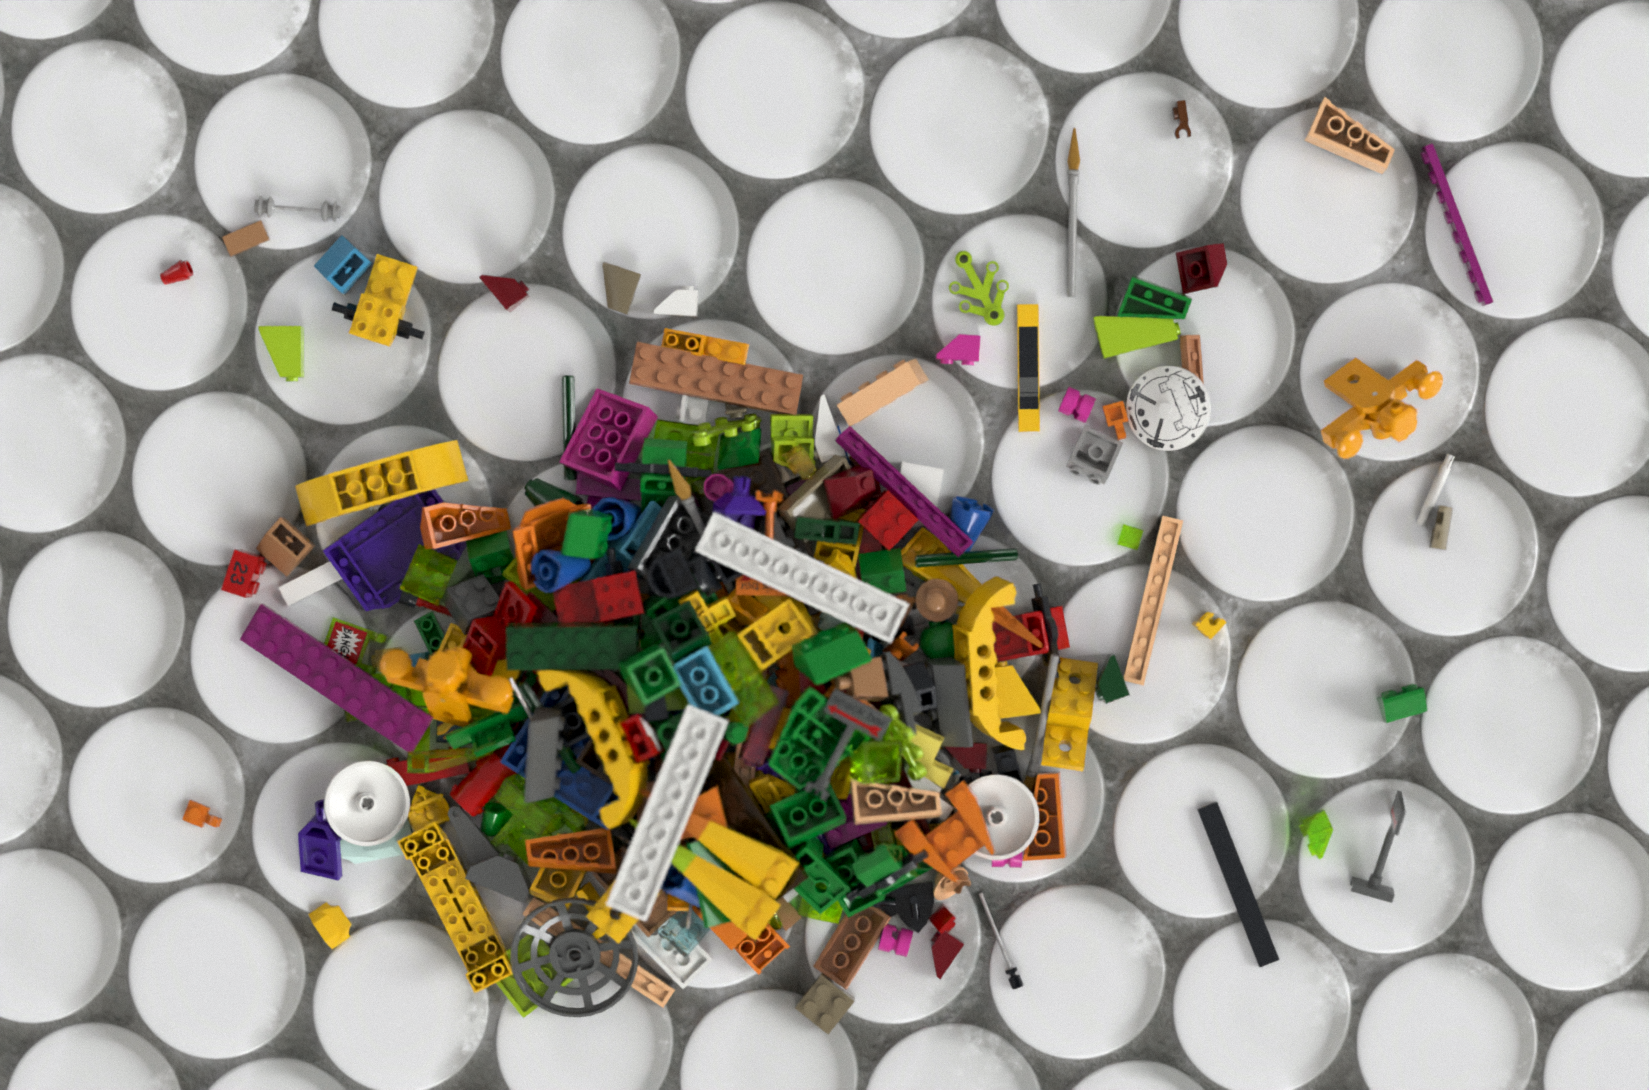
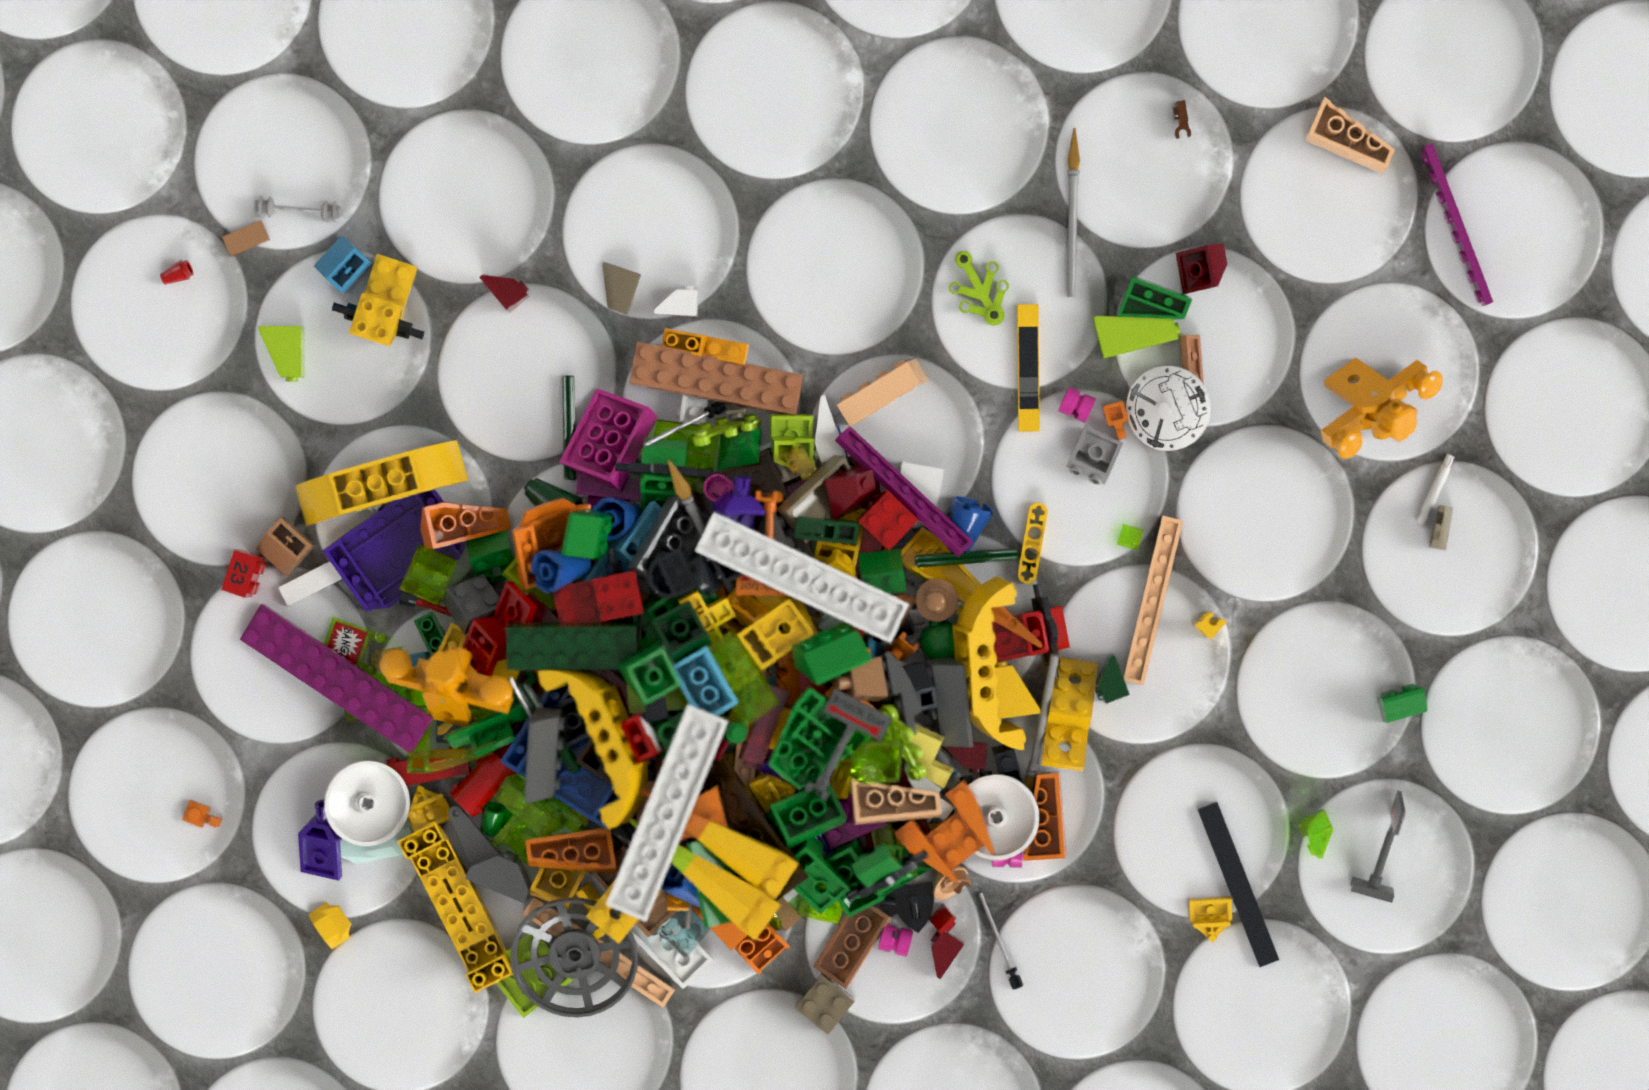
(716, 408): none -> piece
(962, 348): dark pink slope -> none
(1034, 543): none -> yellow beam
(1210, 915): none -> yellow slope

